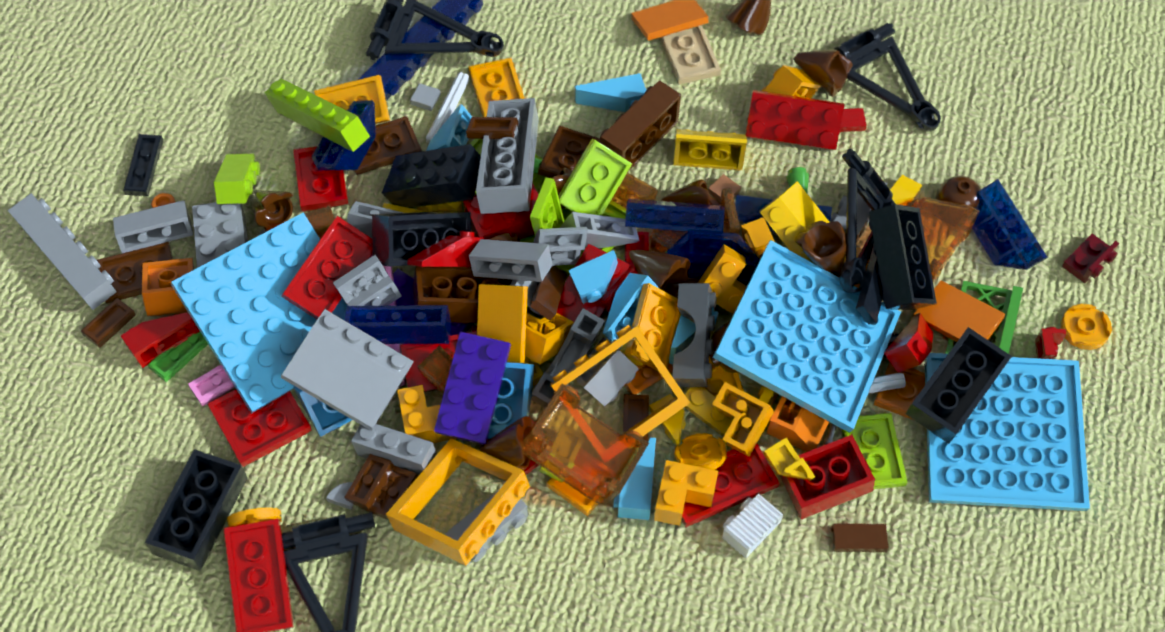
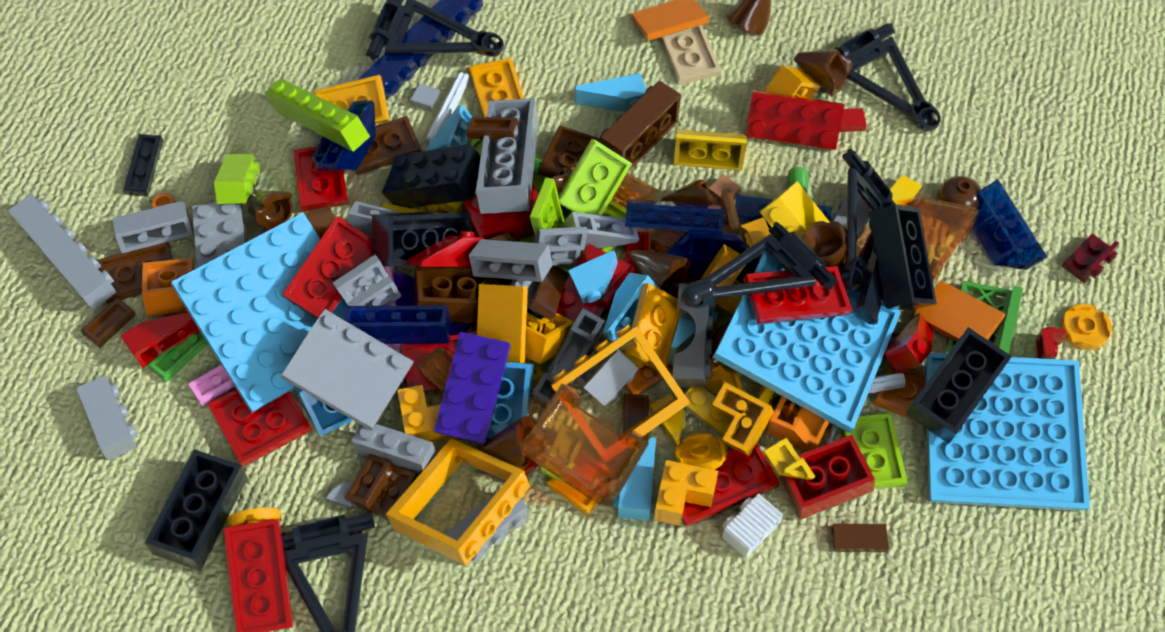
(107, 417): none -> light grey brick
(786, 248): none -> black piece
(800, 302): none -> red plate

